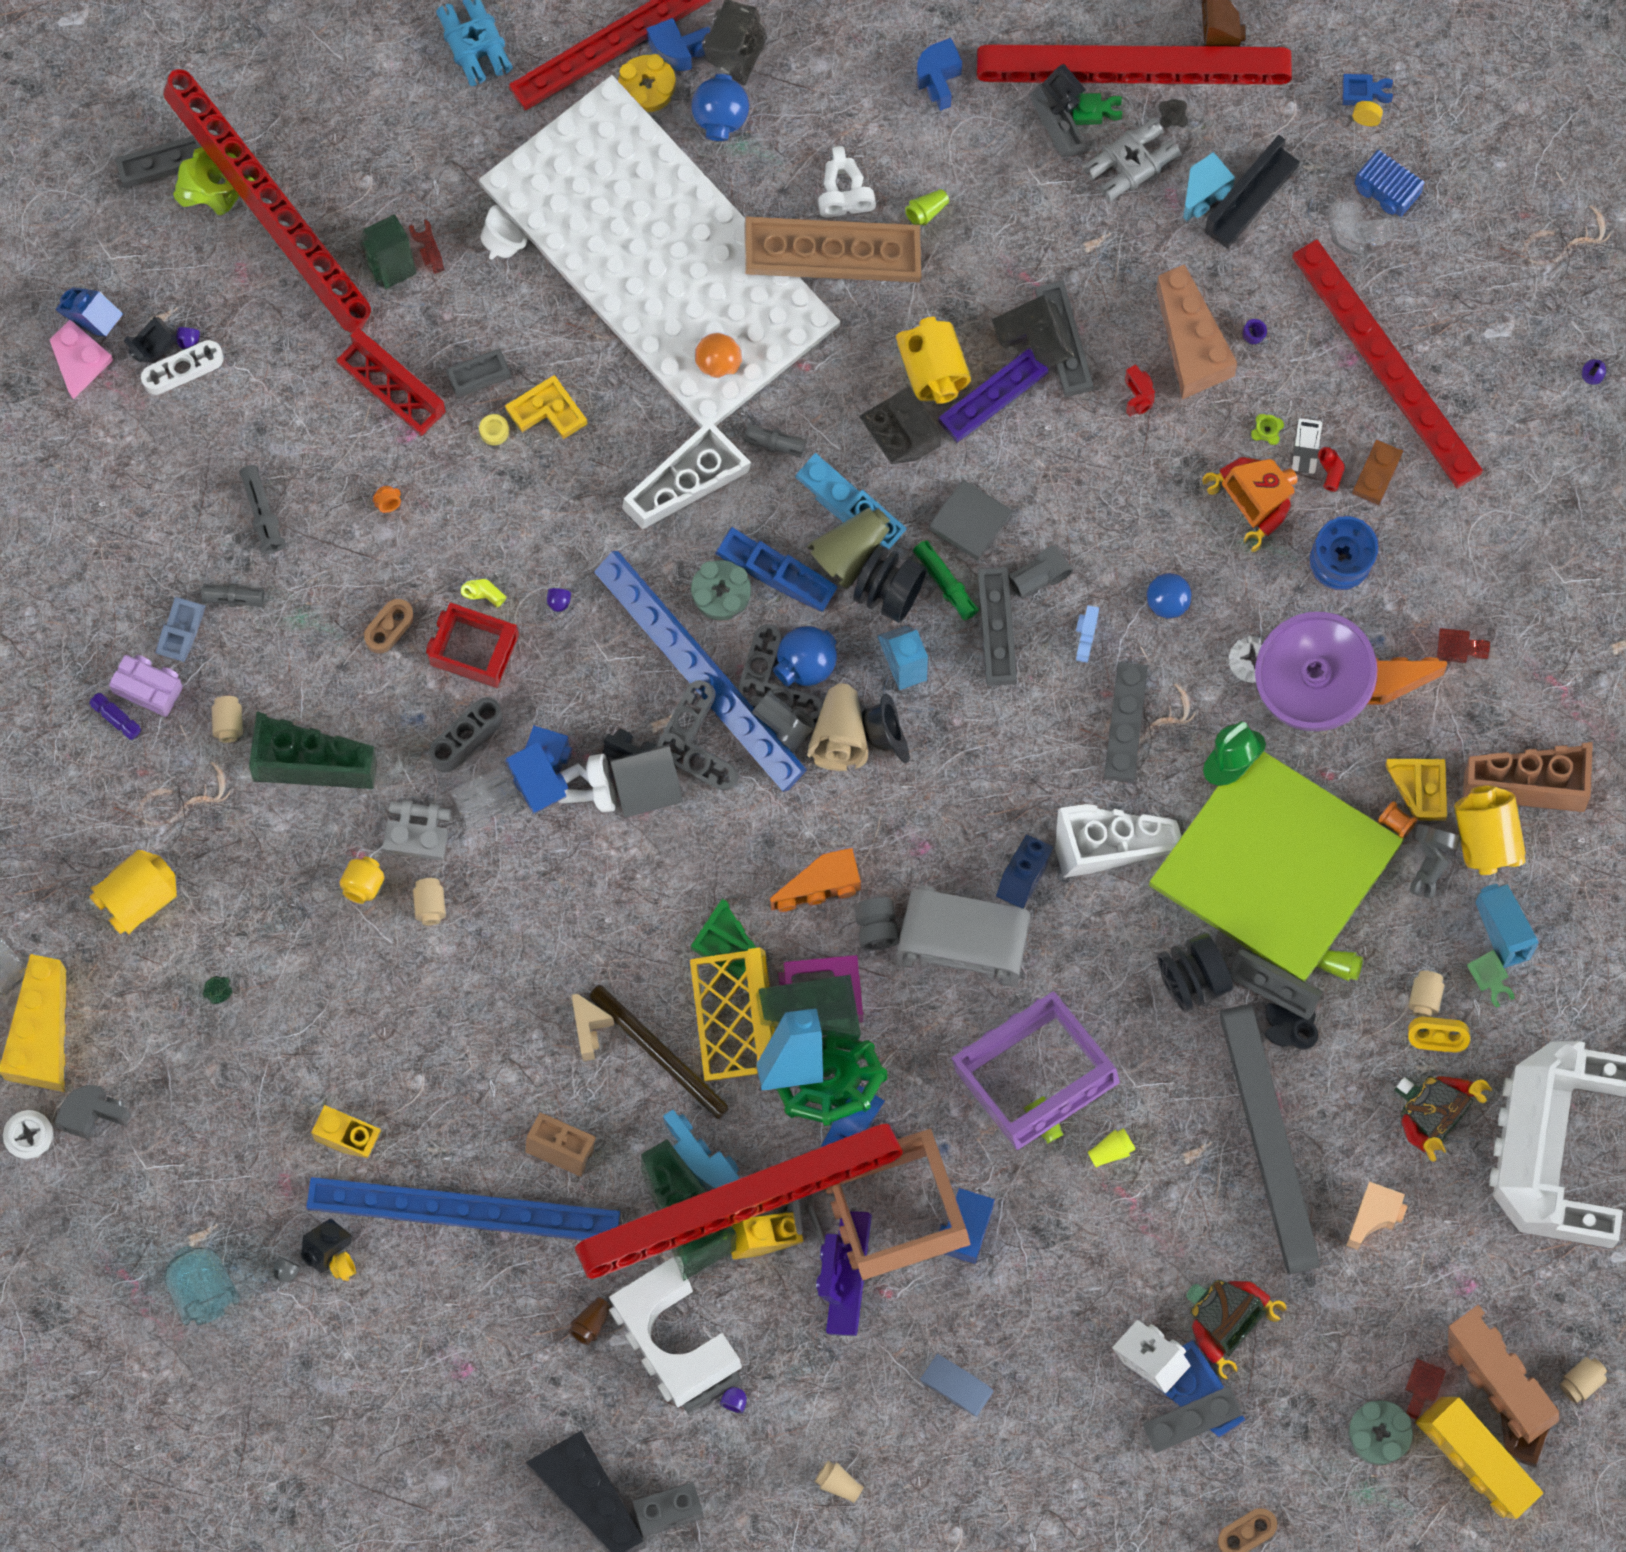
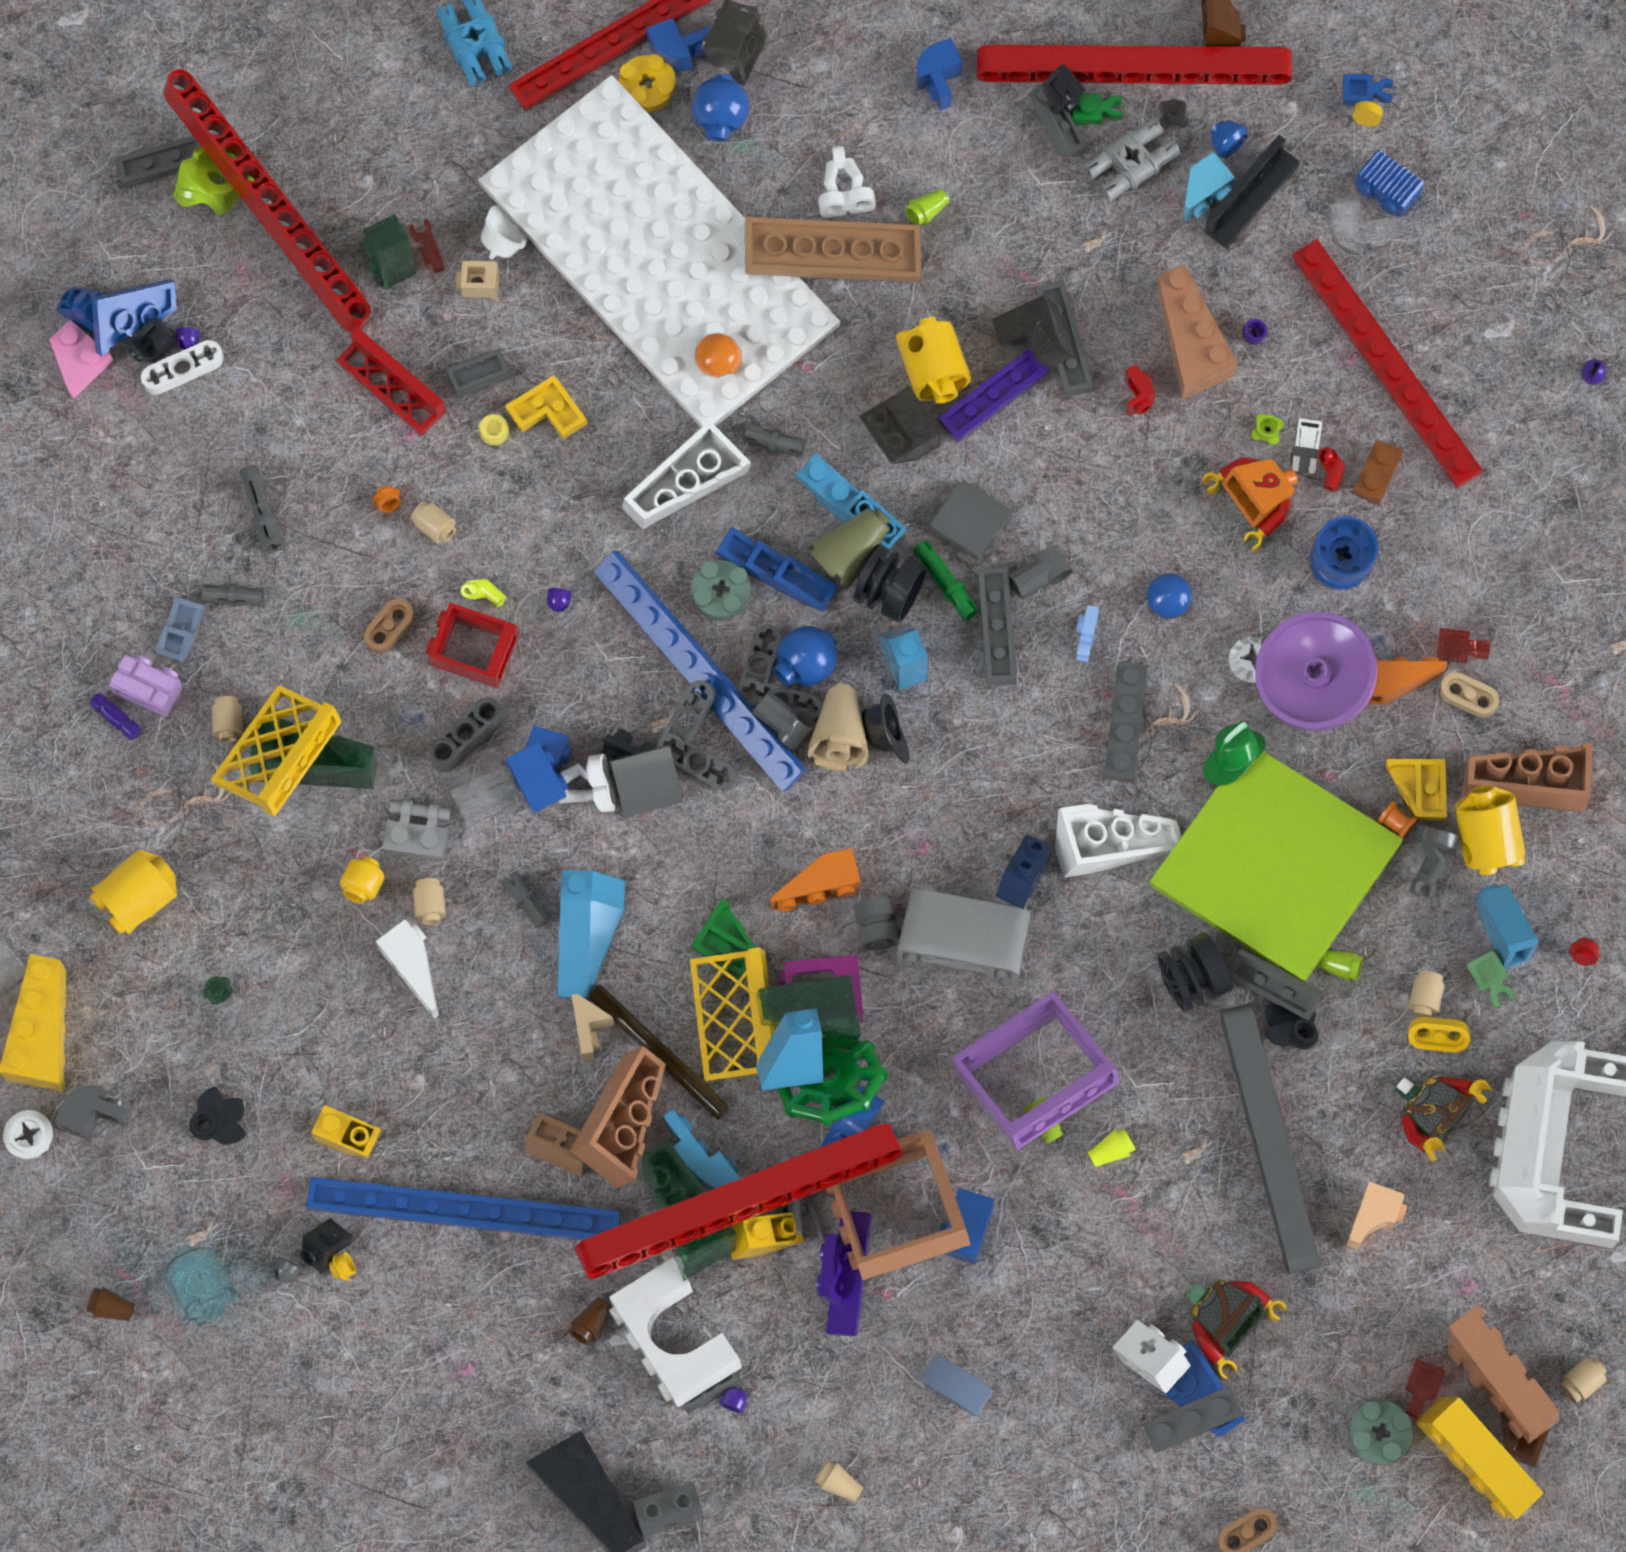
(109, 1305): none -> reddish brown cone
(128, 310): none -> wing
(223, 1116): none -> black plate
(294, 764): none -> yellow fence
(408, 956): none -> white slope
(433, 522): none -> tan brick
(482, 271): none -> tan brick
(526, 900): none -> dark grey axle
(588, 918): none -> dark azure wedge
(617, 1125): none -> nougat wedge
(1228, 137): none -> blue cone
(1470, 693): none -> tan plate
(1584, 951): none -> red plate

